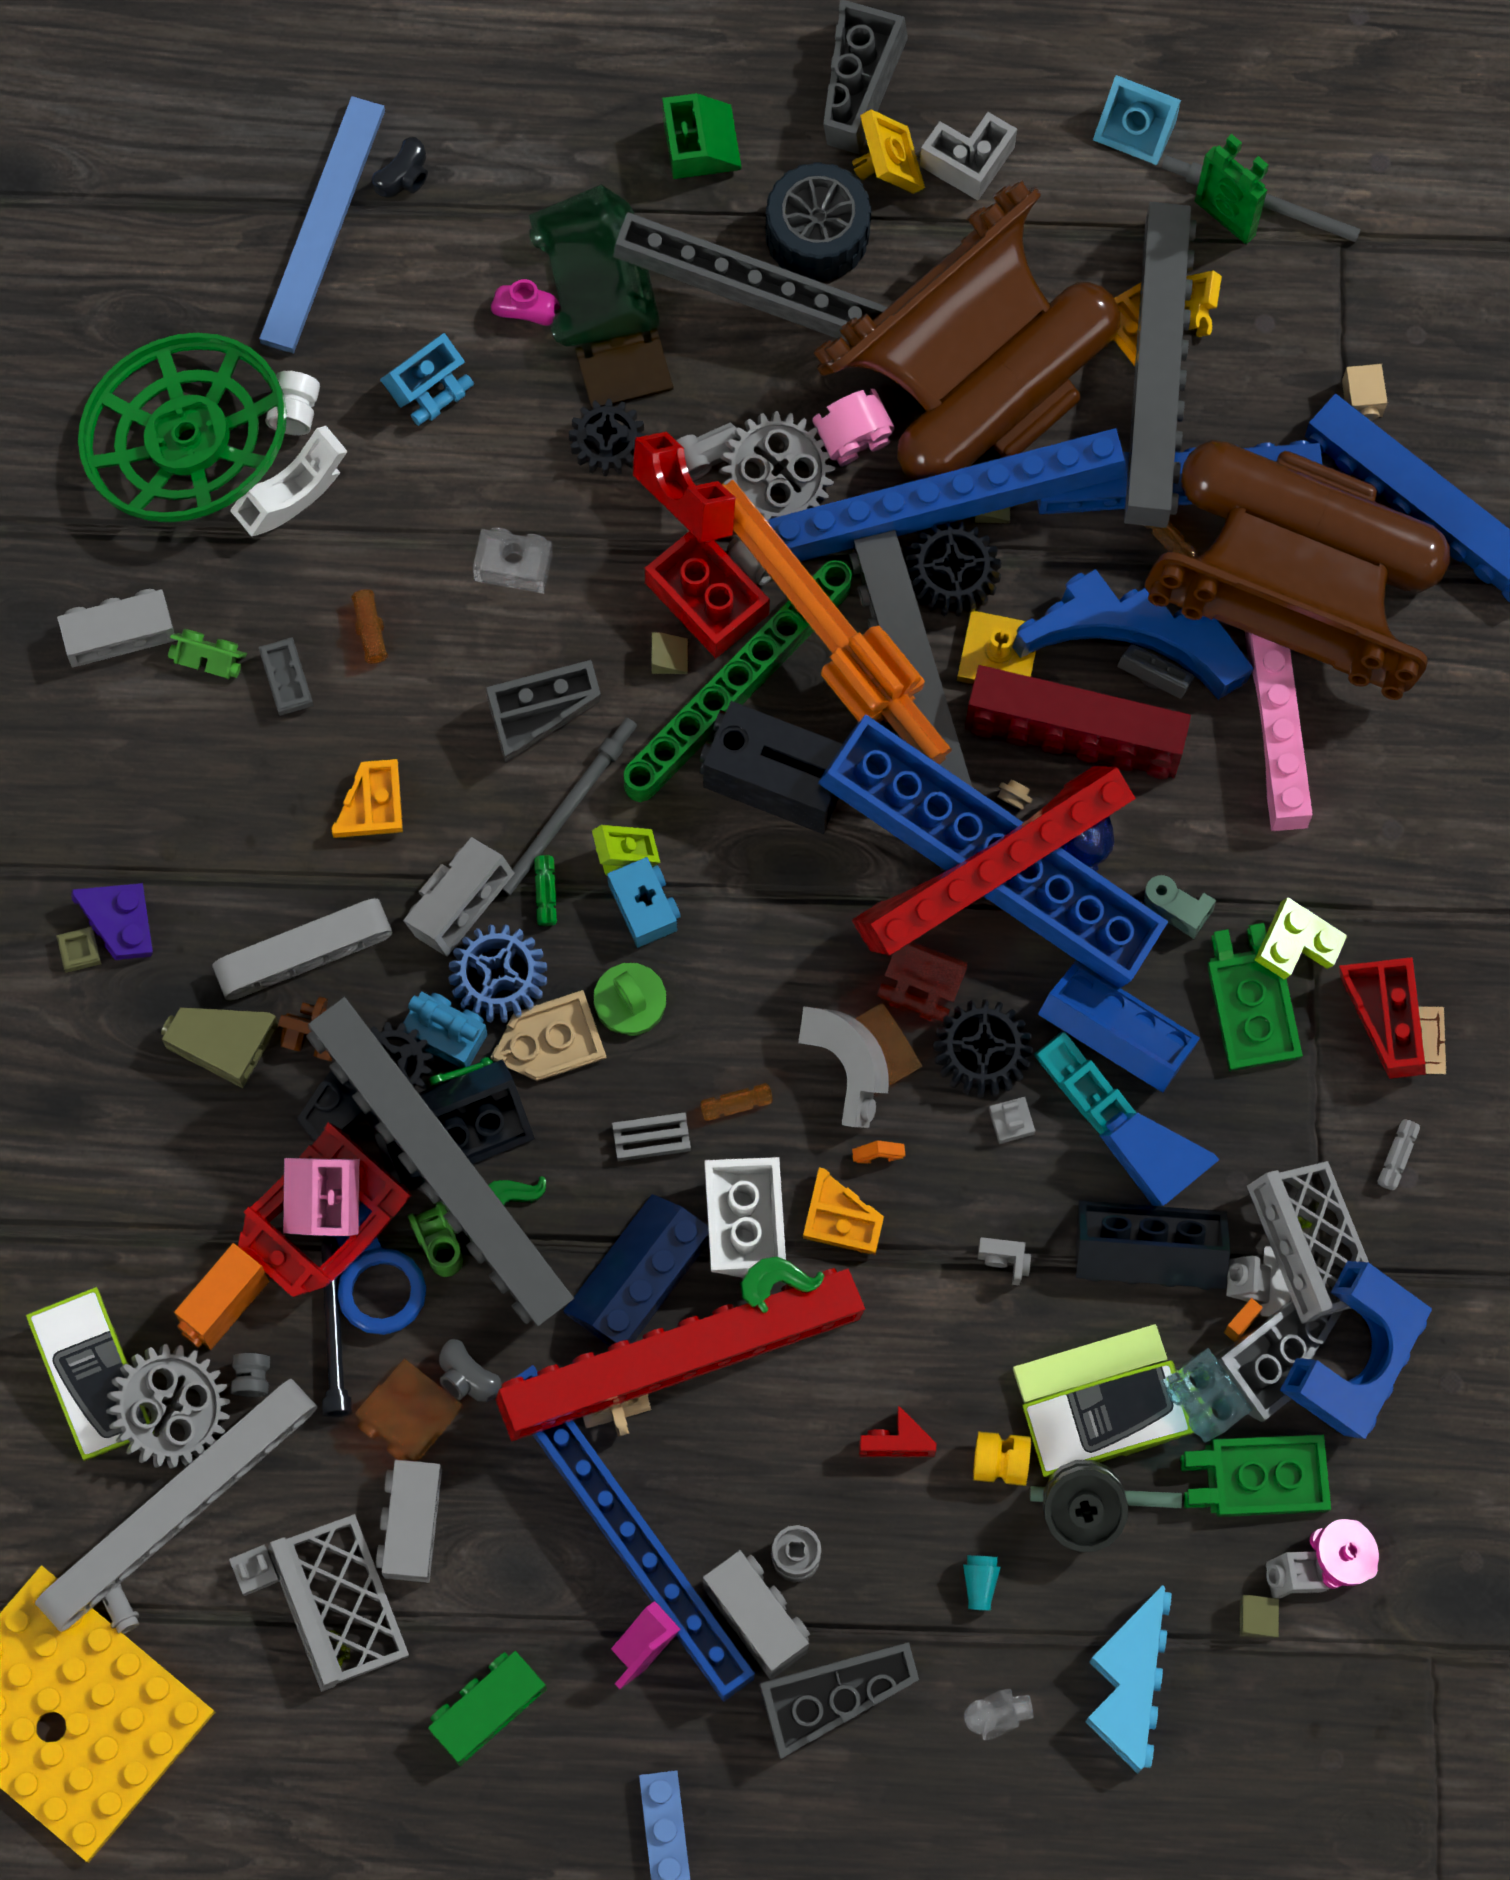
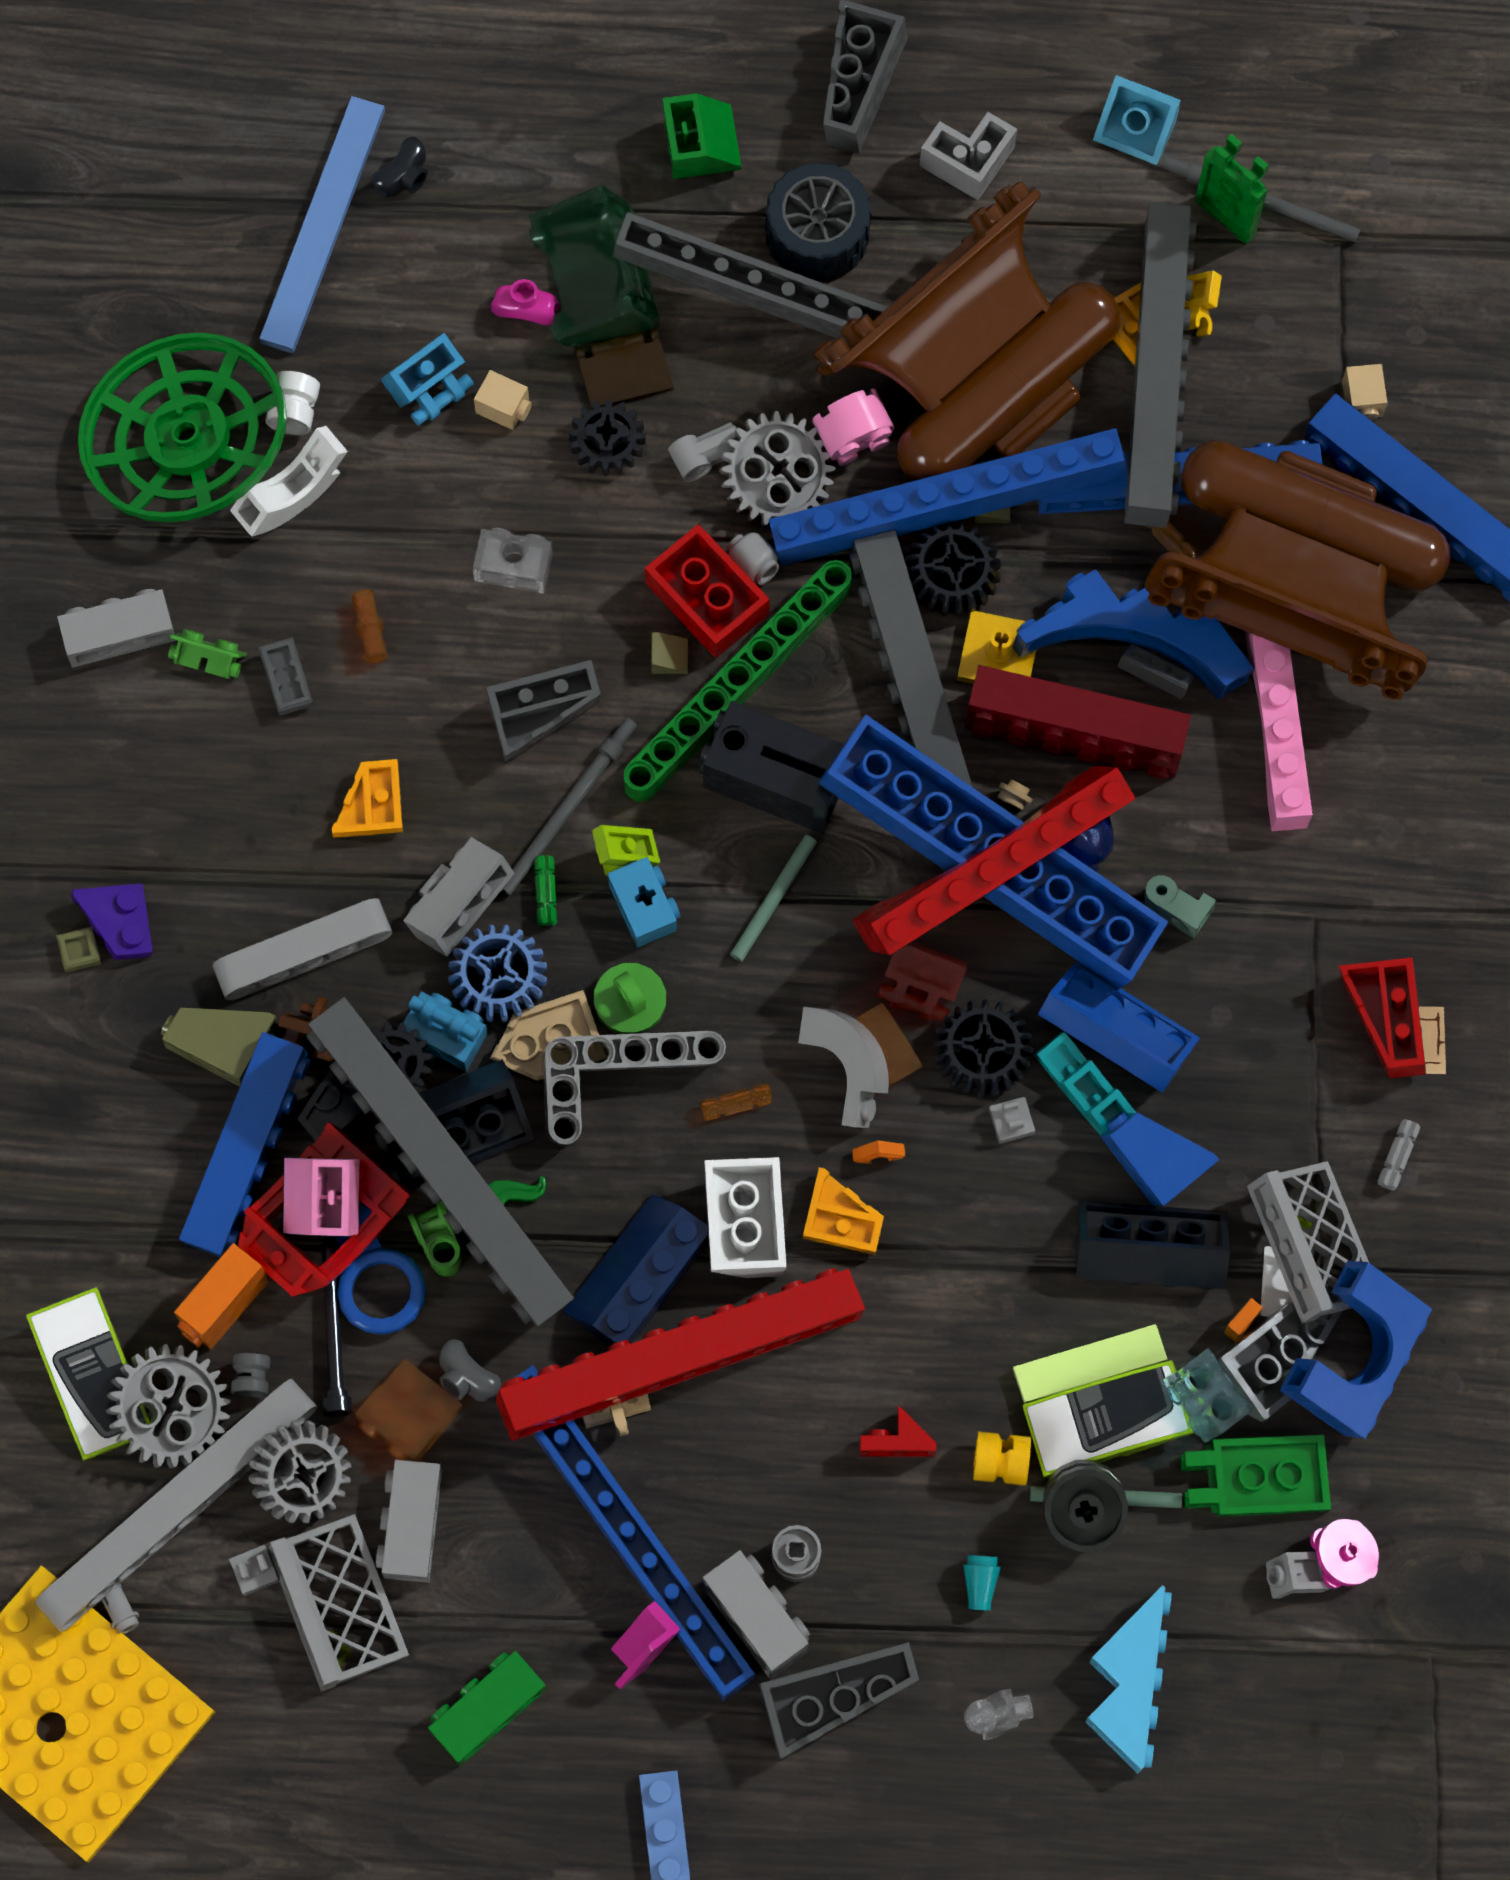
(245, 1144): none -> blue brick
(270, 1482): none -> light grey gear
(437, 1079): green hinge -> none
(502, 400): none -> tan brick
(615, 1060): none -> light grey beam
(646, 1123): light grey tile -> none
(662, 469): red arch -> none
(768, 1271): green piece -> none
(773, 898): none -> sand green bar
(864, 669): orange axle -> none
(890, 153): yellow tile -> none
(1000, 1252): light grey bracket -> none
(1248, 1279): light grey bracket -> none
(1251, 1005): green tile -> none
(1259, 1616): olive slope -> none
(1295, 932): plate -> none

